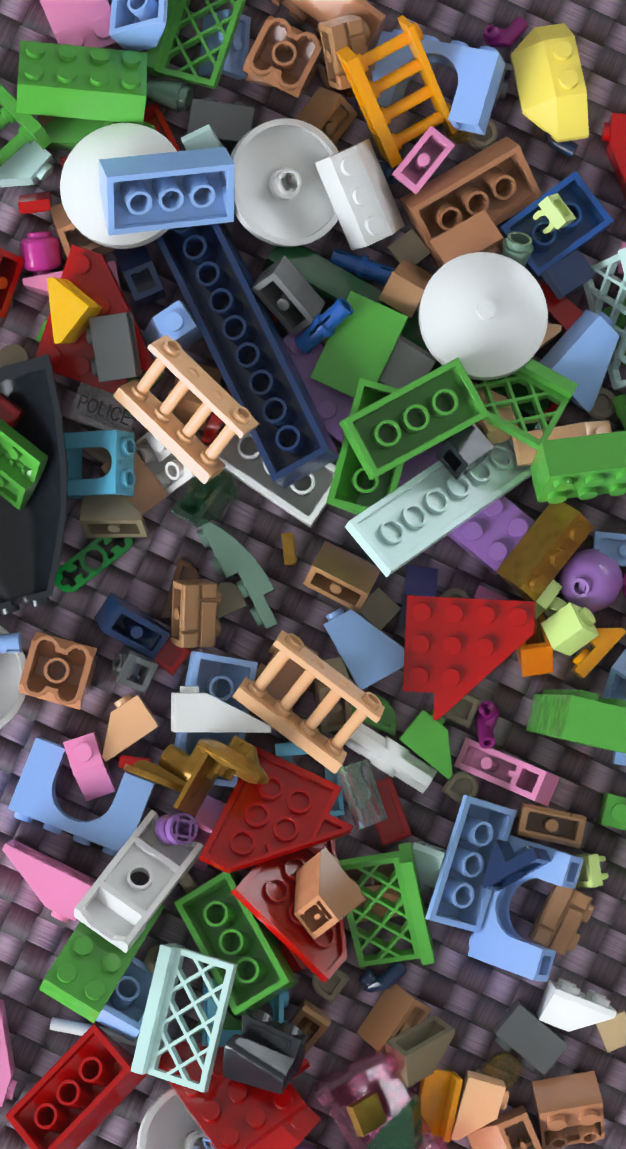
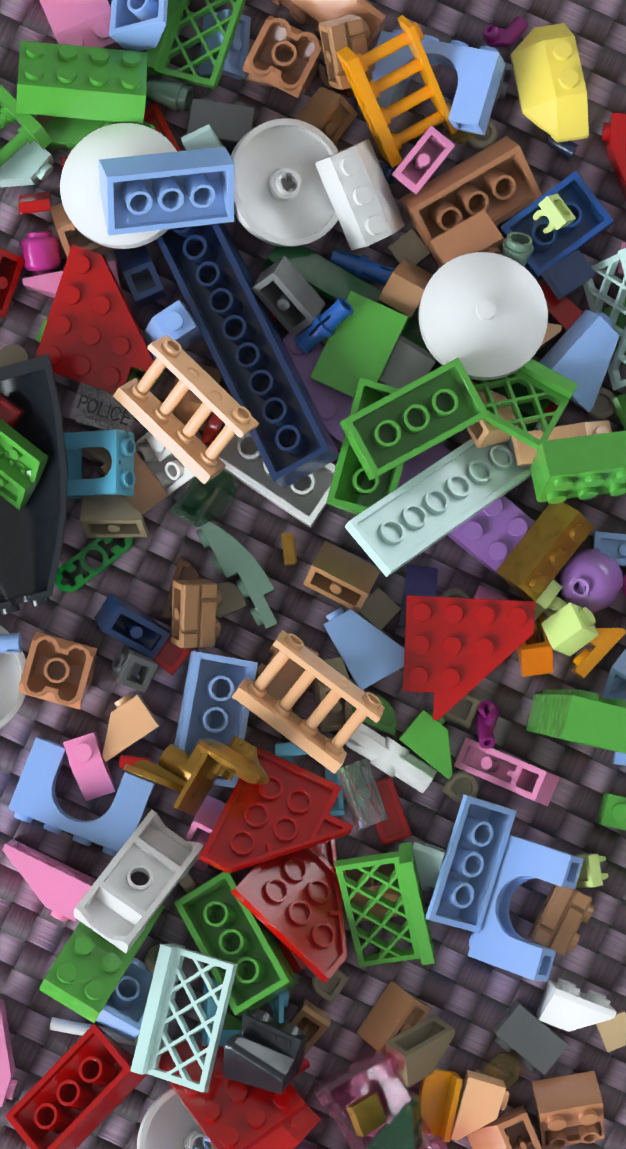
(69, 310): yellow slope -> none
(114, 347): dark grey brick -> none
(176, 829): medium lavender wheel -> none
(204, 713): white slope -> none
(324, 893): nougat slope -> none
(385, 980): dark blue arm -> none
(465, 451): black brick -> none
(508, 867): dark blue slope -> none
(550, 824): medium nougat brick -> none

